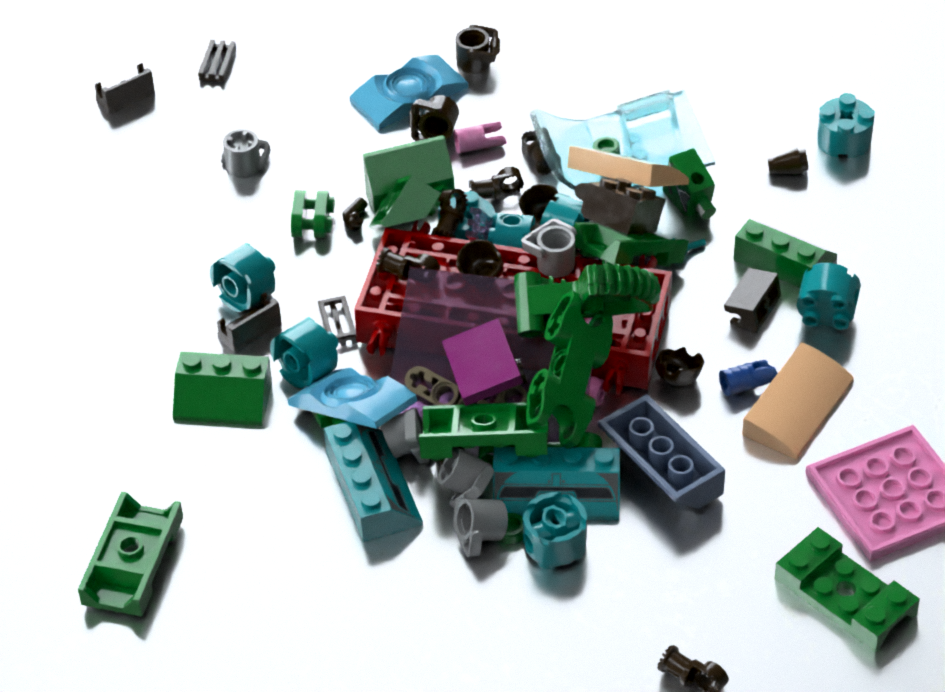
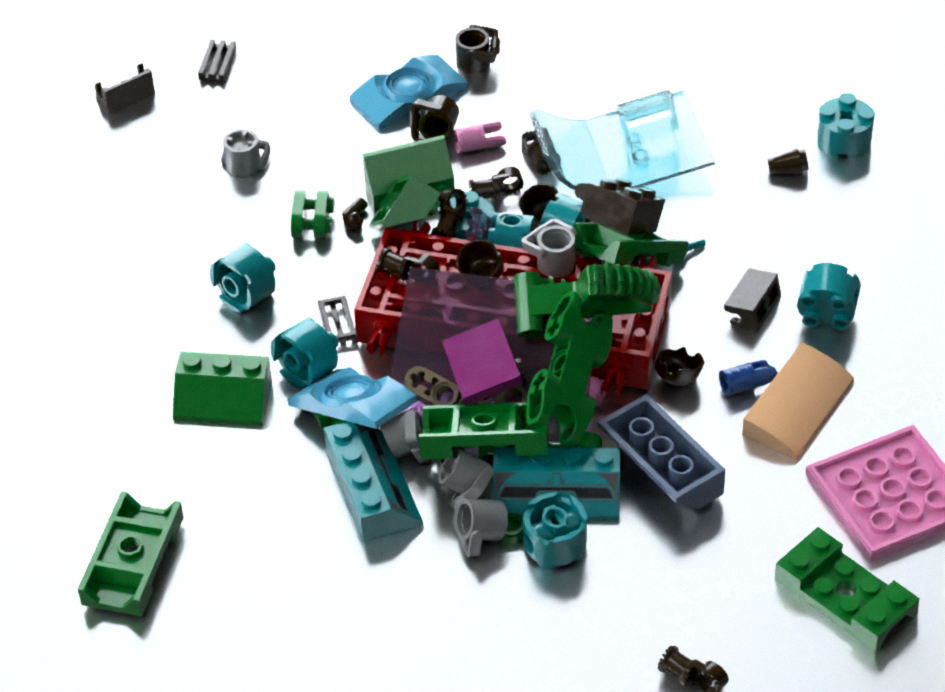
(251, 325): dark brown hinge -> none
(607, 144): tile -> none
(620, 166): light nougat slope -> none
(696, 195): green torso -> none
(778, 252): green slope -> none

